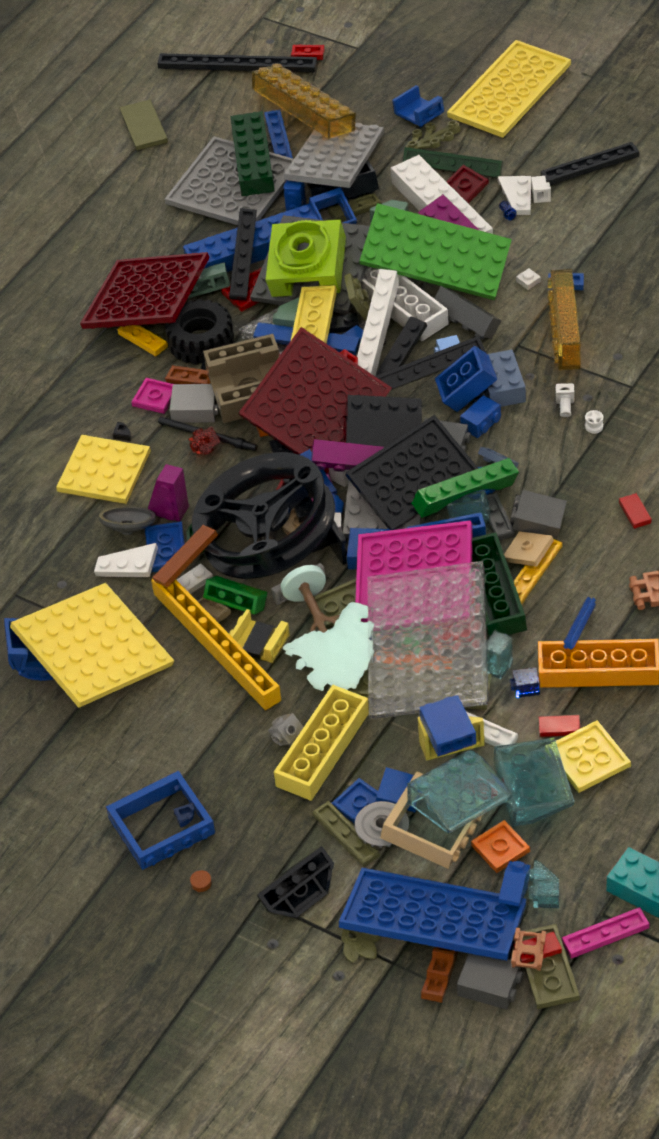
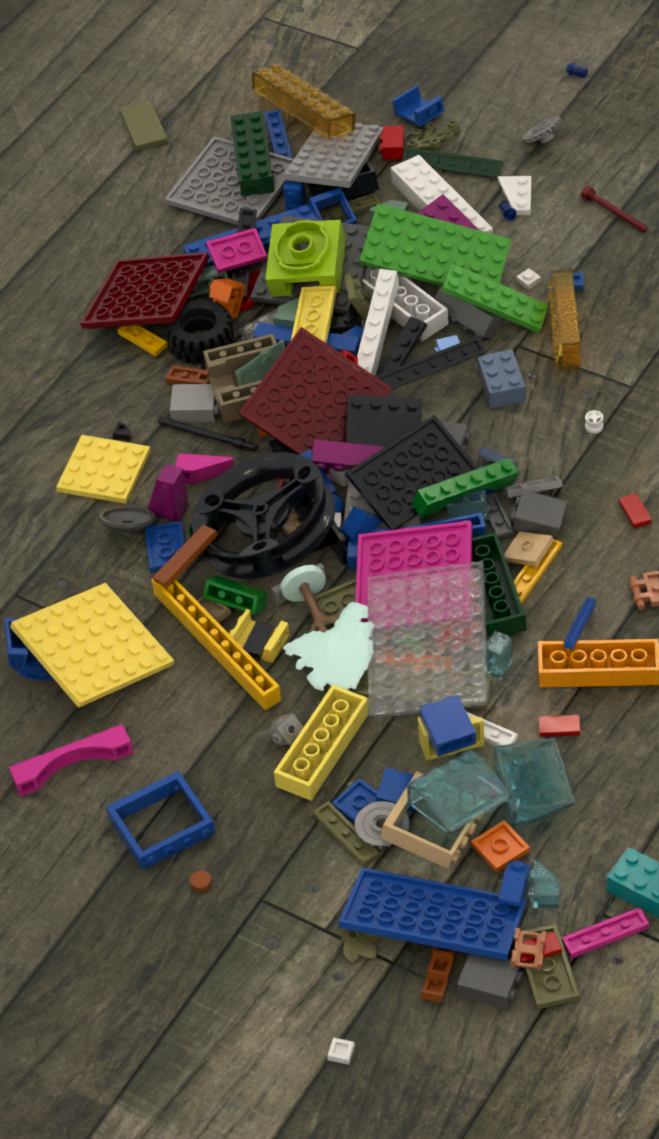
(32, 773): none -> dark pink arch
(127, 563): white wing -> none
(153, 396): dark pink tile -> none
(184, 814): dark blue tile -> none
(195, 578): white plate -> none
(202, 467): none -> dark pink slope
(203, 440): clear red brick -> none
(228, 294): none -> orange brick
(234, 62): black plate -> none
(236, 250): none -> dark pink plate
(259, 366): none -> sand green wing
(299, 885): black wedge -> none
(308, 51): red plate -> none
(341, 1051): none -> white tile
(359, 522): none -> blue slope
(392, 142): none -> red brick
(466, 378): blue brick -> none
(467, 183): dark red tile -> none
(481, 416): blue brick -> none
(494, 298): none -> bright green plate
(509, 88): light yellow plate -> none
(525, 682): clear blue brick -> none
(533, 486): none -> light grey tile
(541, 189): white brick -> none
(543, 130): none -> light grey gear
(565, 398): white bracket -> none
(576, 70): none -> clear blue pin
(589, 193): none -> dark red piece
(590, 163): black plate -> none
(590, 756): light yellow plate -> none

